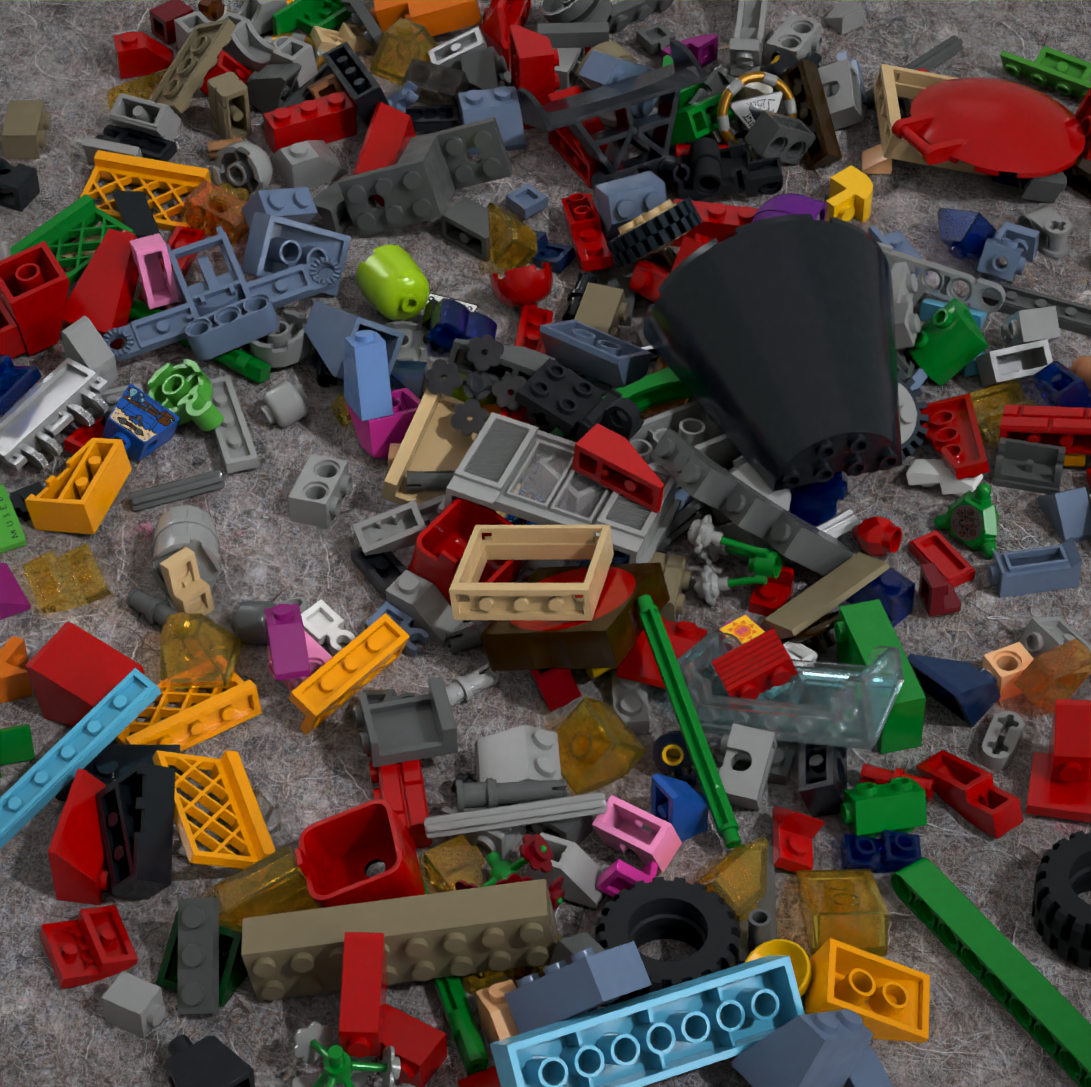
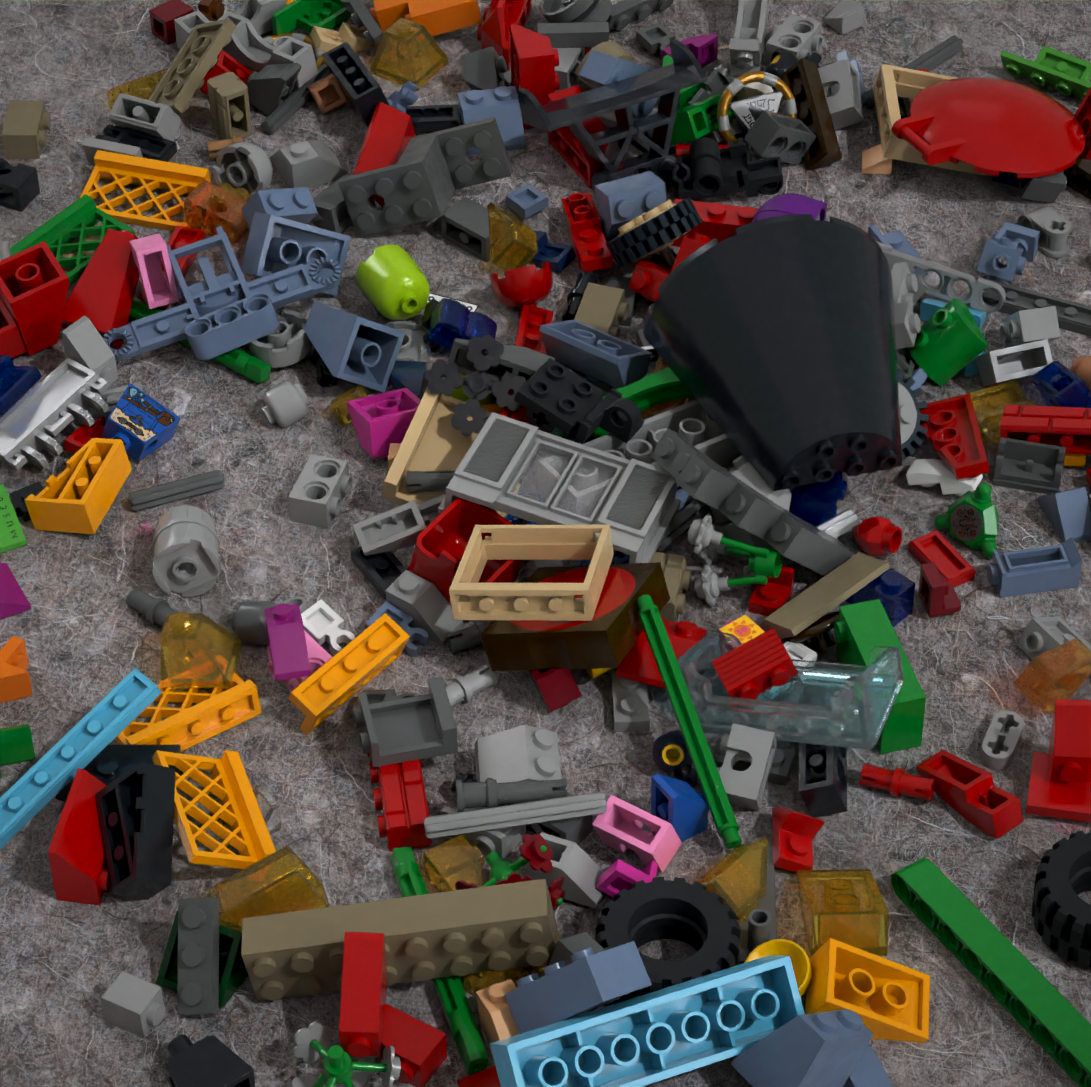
(66, 580): clear yellow slope -> none
(75, 673): red slope -> none
(88, 947): red slope -> none
(136, 212): black slope -> none
(140, 55): red slope -> none
(184, 584): tan slope -> none
(186, 393): bright green piece -> none
(232, 434): light grey plate -> none
(317, 119): red brick -> none
(343, 847): red piece -> none
(367, 375): medium blue slope -> none
(436, 82): clear smoke brick -> none
(450, 52): light grey slope -> none
(596, 746): clear yellow slope -> none
(618, 466): red slope -> none
(850, 195): yellow brick -> none
(881, 855): clear blue slope -> none
(884, 807): green brick -> none
(956, 686): dark blue slope -> none
(964, 232): clear blue slope -> none
(1006, 666): light nougat brick -> none

